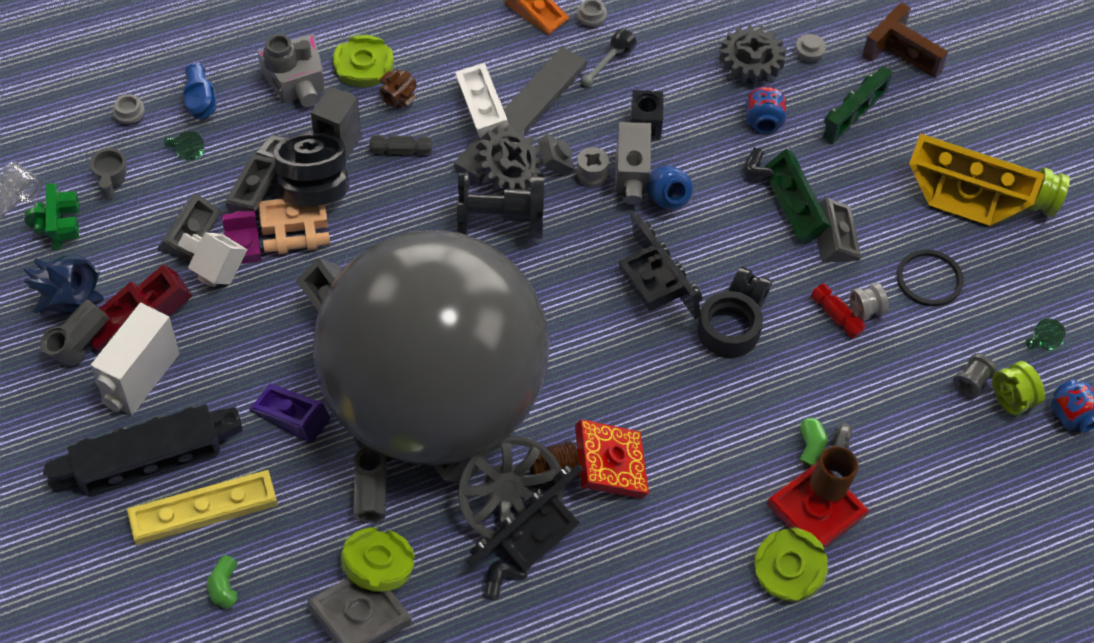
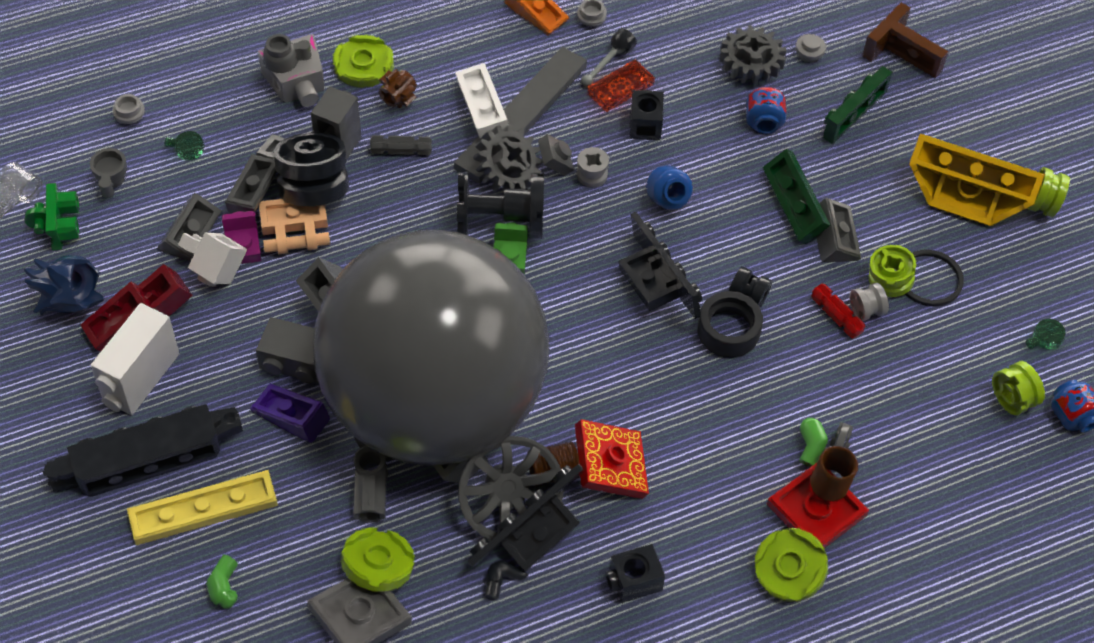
(68, 342): dark grey piece -> none
(199, 93): blue arm -> none
(287, 350): none -> dark grey brick
(512, 242): none -> bright green bracket
(618, 85): none -> clear red tile
(632, 160): light grey torso -> none
(642, 560): none -> black brick
(752, 166): black animal -> none
(883, 266): none -> lime wheel
(978, 371): dark grey bush -> none

